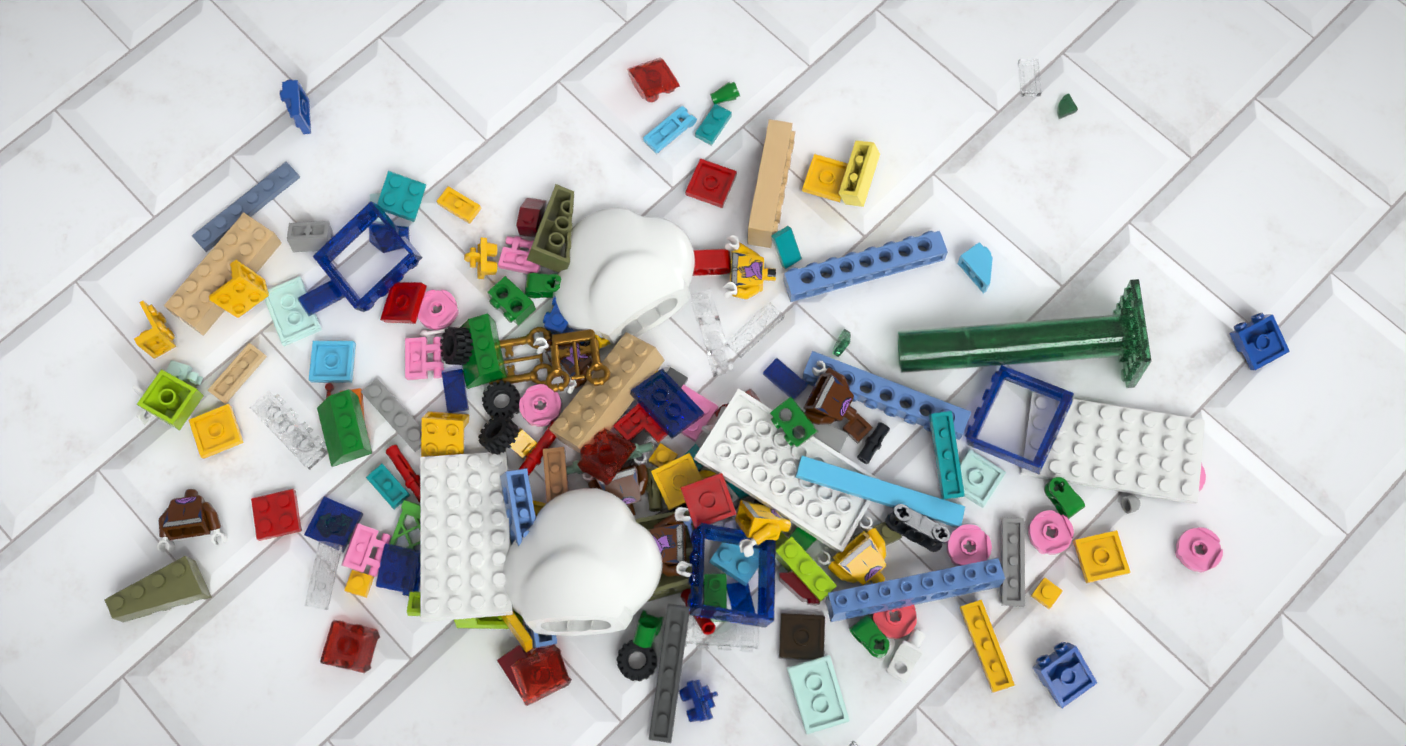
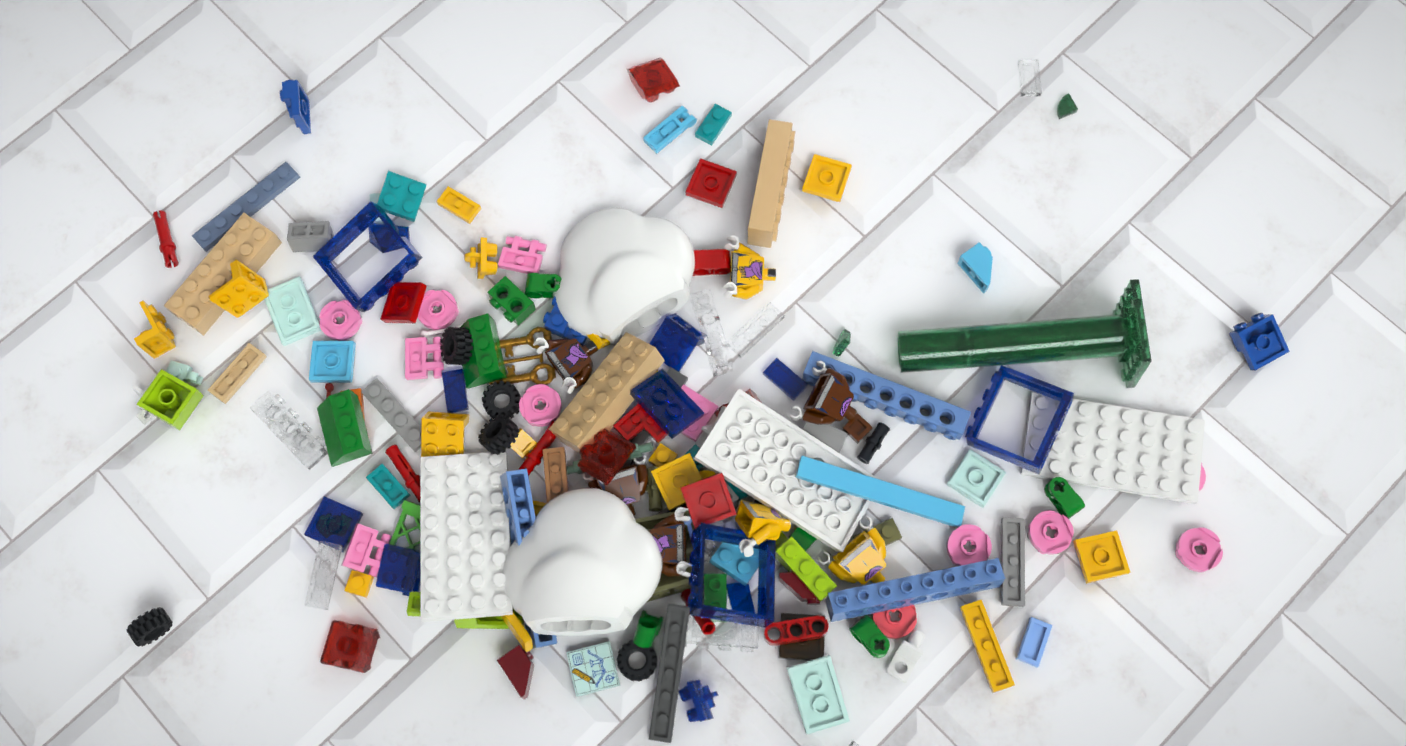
(149, 627): none -> black tyre
(160, 591): olive wedge -> none
(166, 245): none -> red pin
(188, 518): reddish brown torso -> none
(216, 431): yellow plate -> none
(276, 514): red plate -> none
(320, 298): clear blue tile -> none
(329, 323): none -> bright pink plate
(530, 216): dark red slope -> none
(540, 674): clear red slope -> none
(554, 231): olive wedge -> none
(556, 354): pearl gold piece -> none
(593, 669): none -> light aqua tile
(676, 341): none -> clear blue bracket
(710, 549): none -> clear pin
(726, 93): green cone -> none
(786, 247): teal tile -> none
(798, 419): green brick -> none
(805, 625): none -> red beam
(858, 274): medium blue brick -> none
(859, 173): light yellow brick -> none
(917, 528): black piece -> none
(946, 455): teal plate -> none
(1034, 642): none -> light blue tile
(1046, 593): yellow plate -> none
(1064, 673): plate -> none
(1130, 504): light grey hinge -> none

